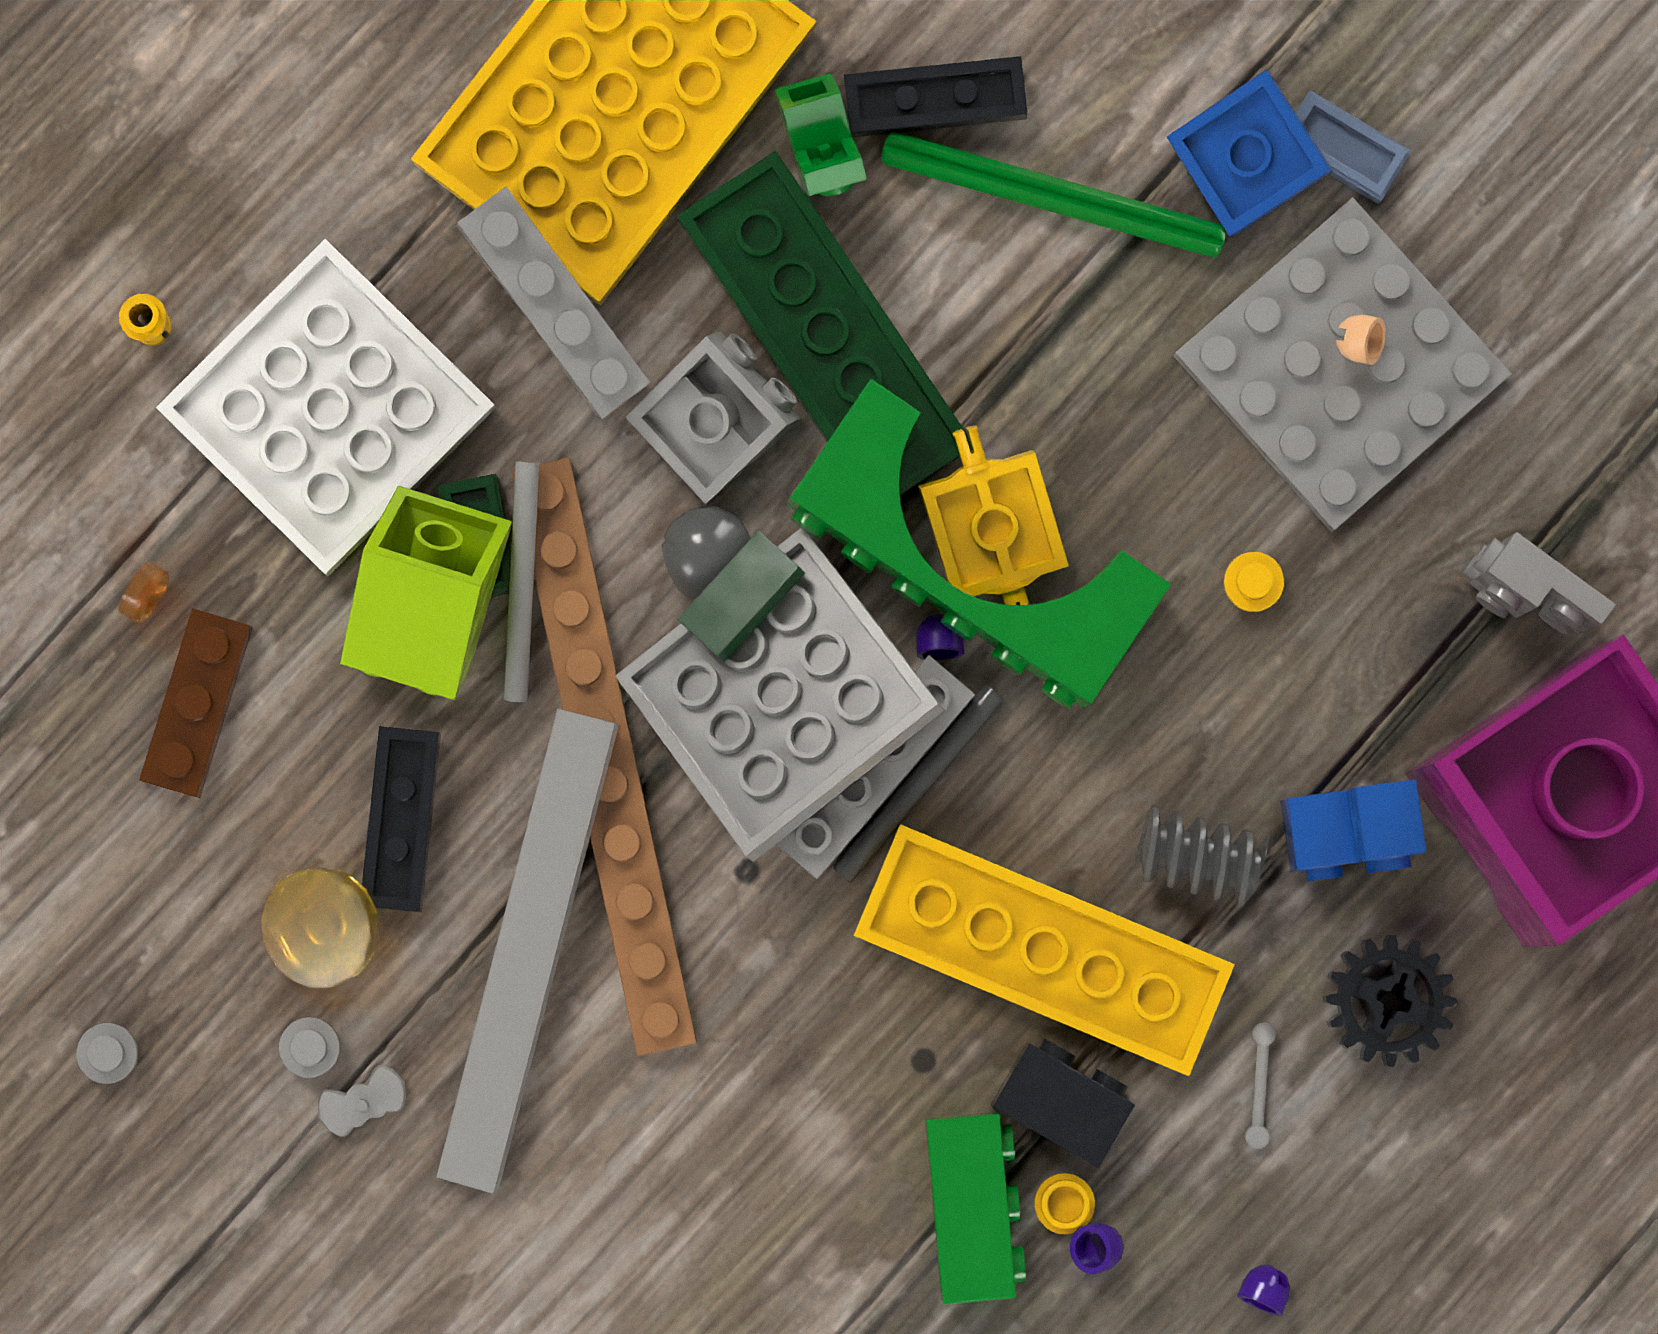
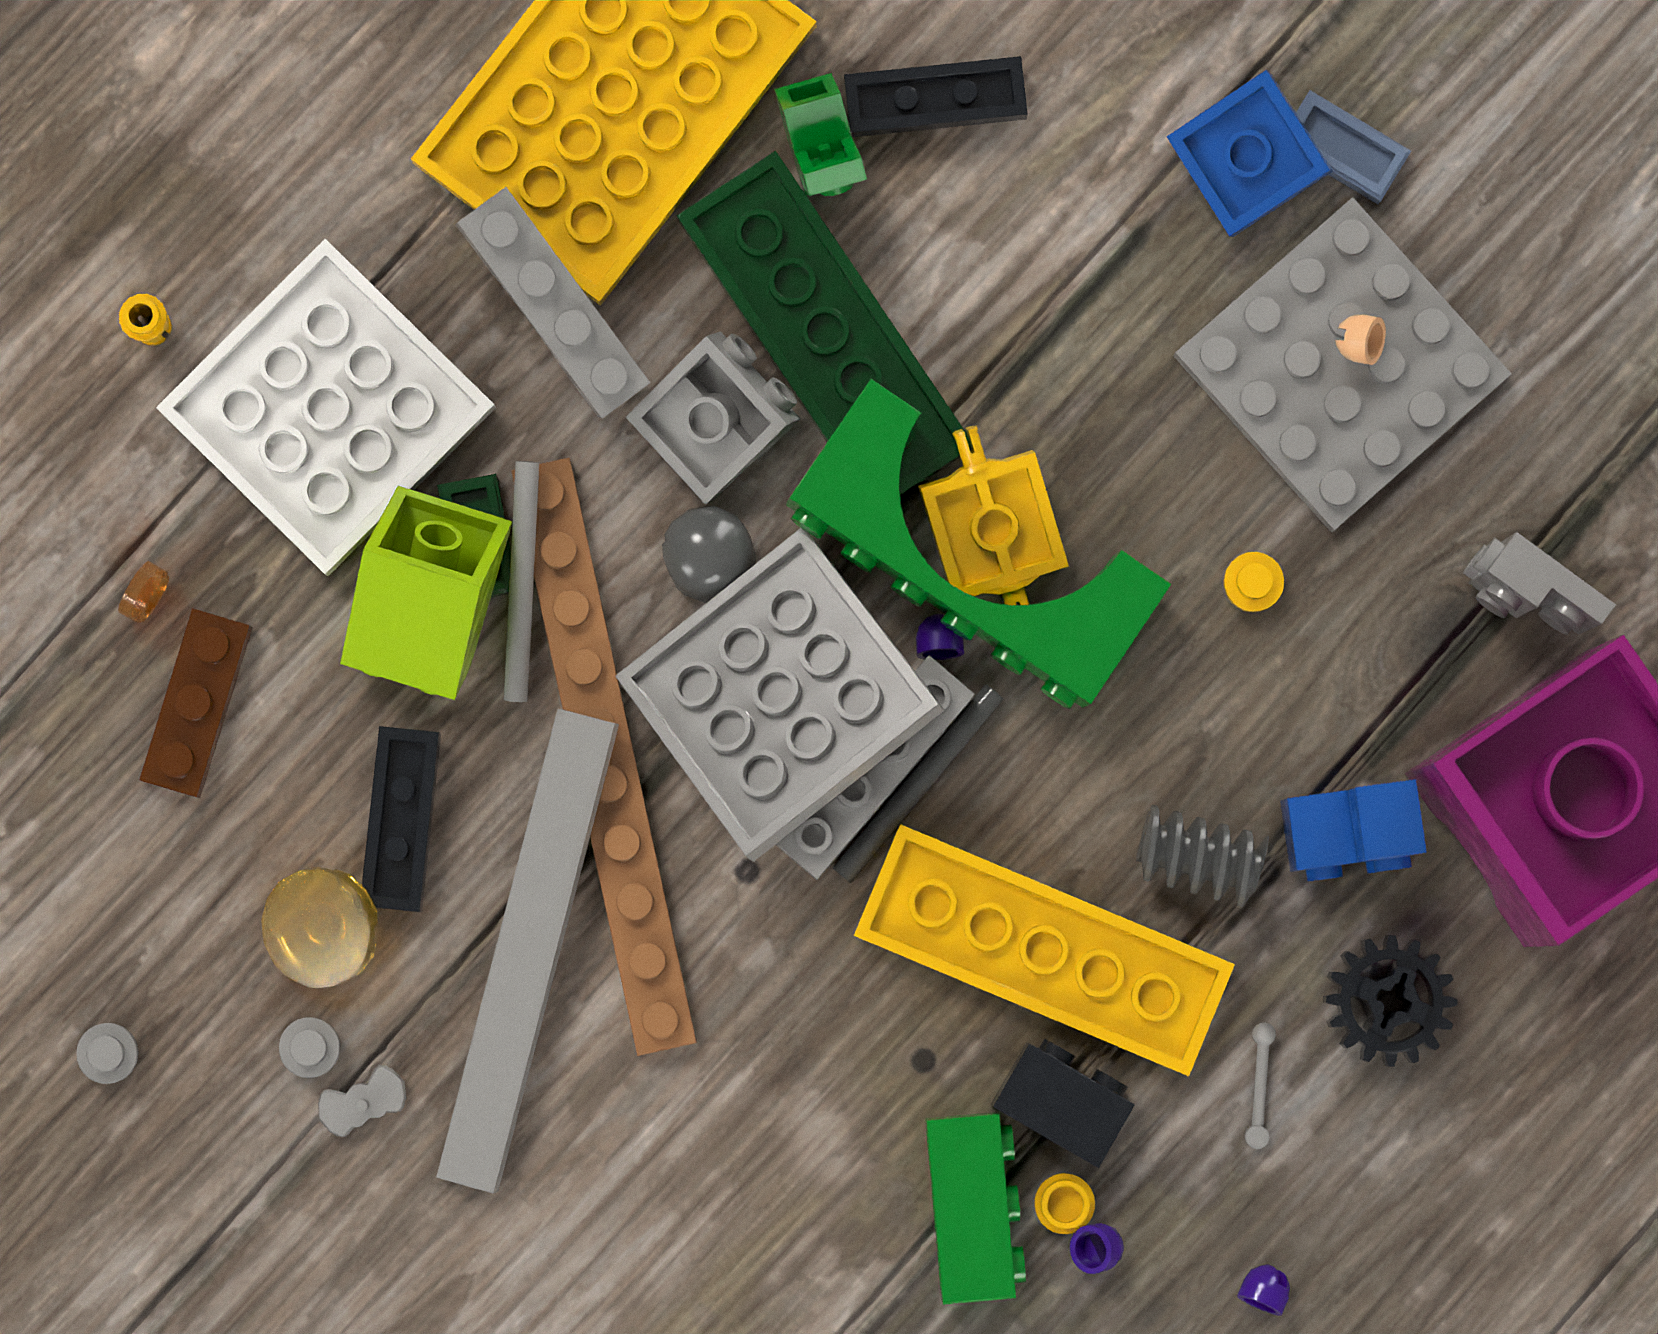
(741, 596): tile -> none
(1053, 194): green axle -> none

